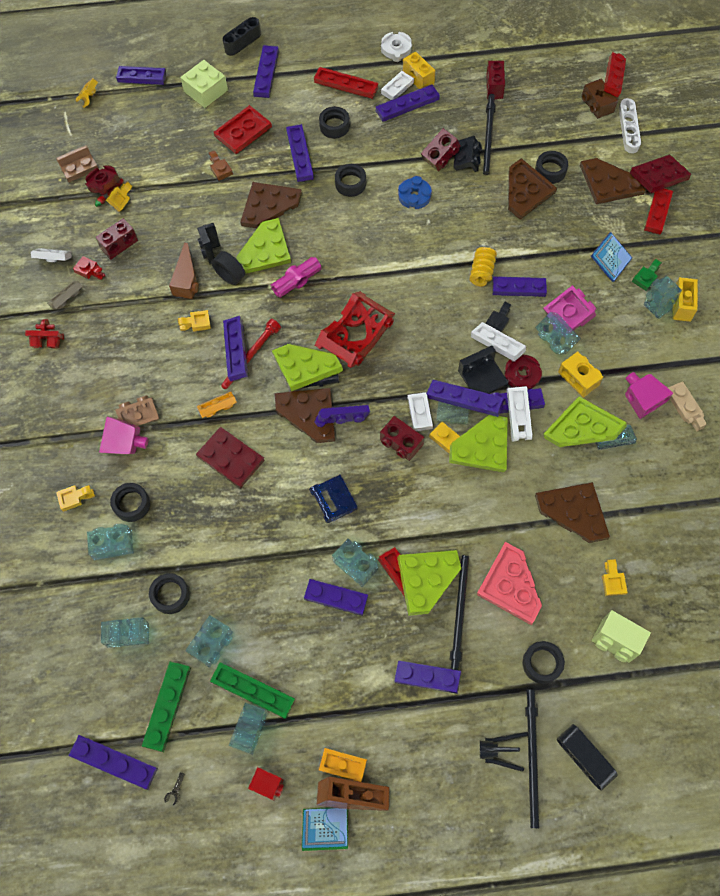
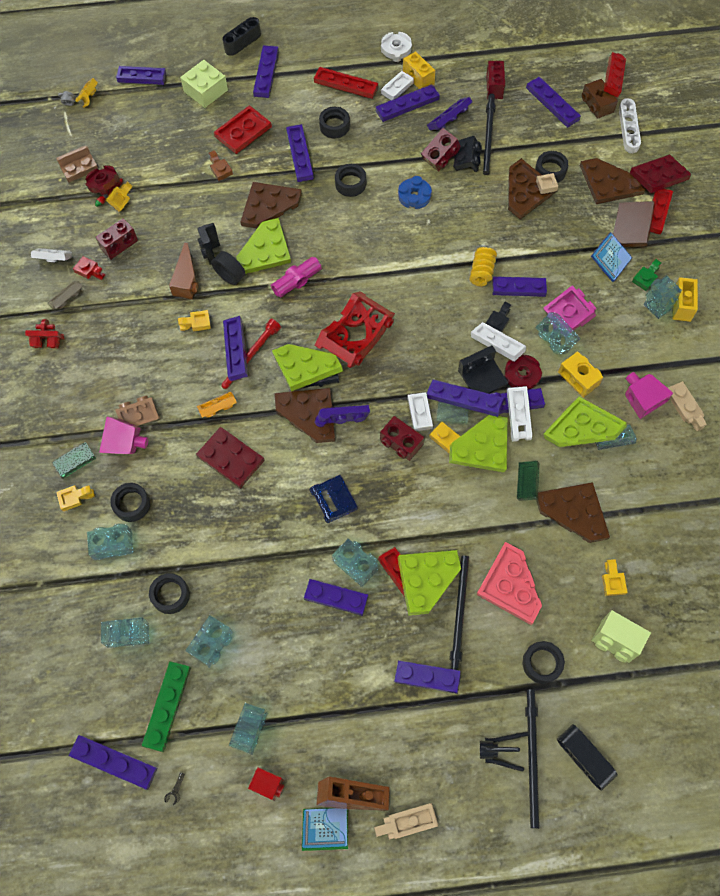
(67, 98): none -> light grey plate
(73, 460): none -> clear green tile
(252, 690): green plate -> none
(342, 765): light orange plate -> none
(408, 822): none -> tan hinge
(450, 114): none -> dark purple plate
(528, 480): none -> clear green tile
(547, 183): none -> tan plate
(553, 102): none -> dark purple plate
(634, 223): none -> tile

